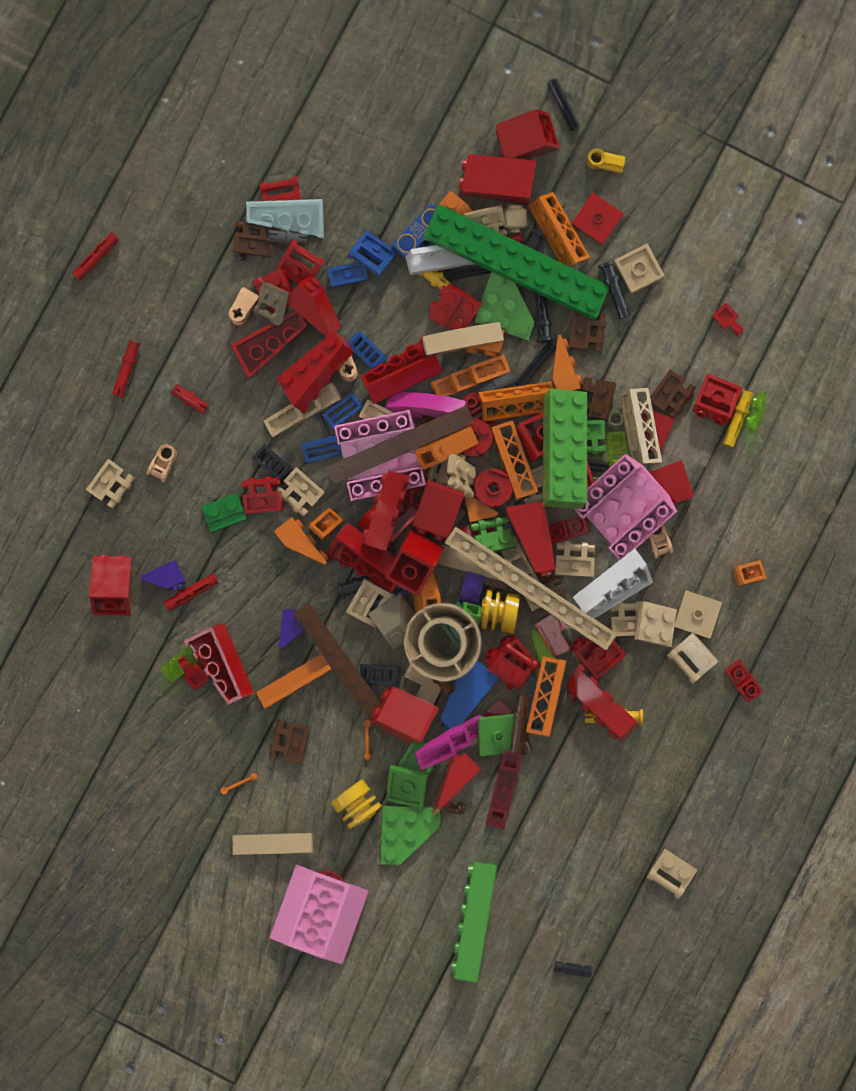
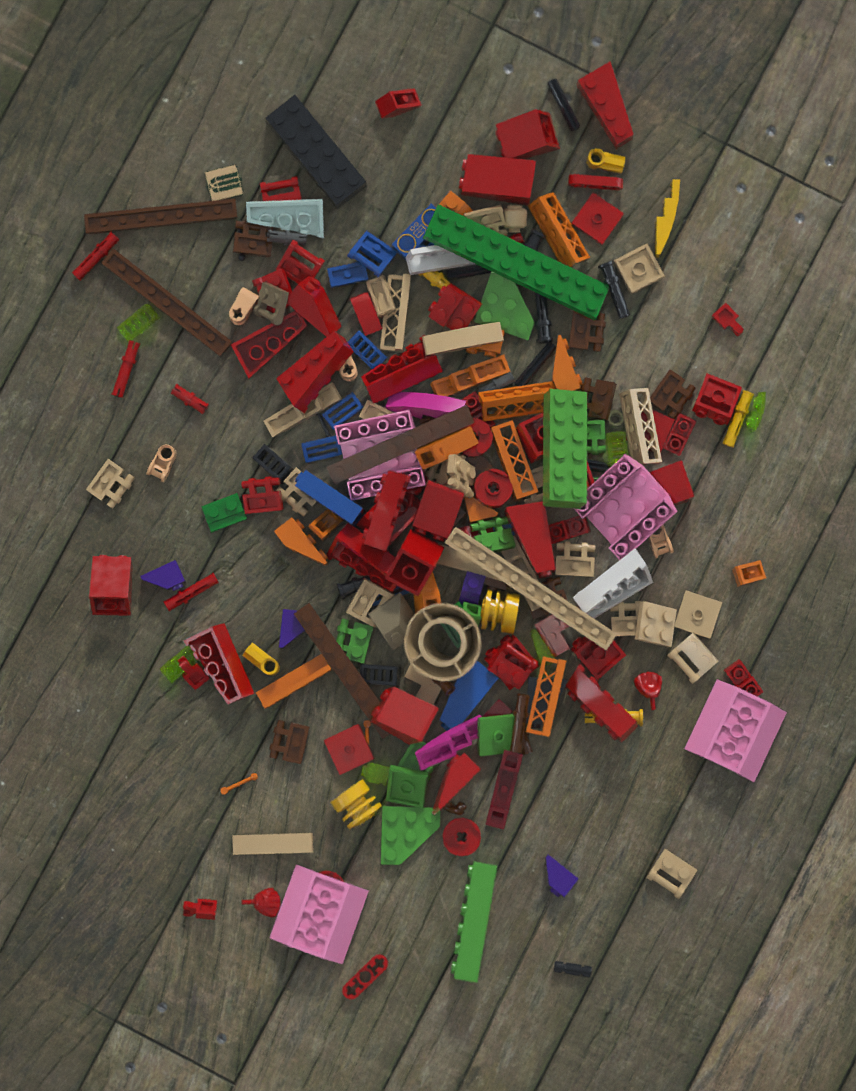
(154, 317): none -> clear neon green slope
(160, 216): none -> reddish brown plate
(166, 302): none -> reddish brown plate
(203, 909): none -> red plate
(224, 183): none -> piece
(260, 659): none -> yellow piece
(265, 902): none -> red piece
(316, 152): none -> black brick
(329, 498): none -> blue slope
(349, 749): none -> red plate
(351, 983): none -> red beam
(358, 642): none -> bright green plate
(366, 313): none -> red slope
(375, 773): none -> clear neon green window
(381, 296): none -> tan tile
(397, 102): none -> red slope
(406, 280): none -> tan fence
(472, 838): none -> red plate
(559, 877): none -> dark purple slope
(595, 182): none -> red beam
(606, 102): none -> red wedge
(649, 686): none -> red piece
(664, 224): none -> yellow slope
(679, 434): none -> red slope
(735, 730): none -> bright pink slope

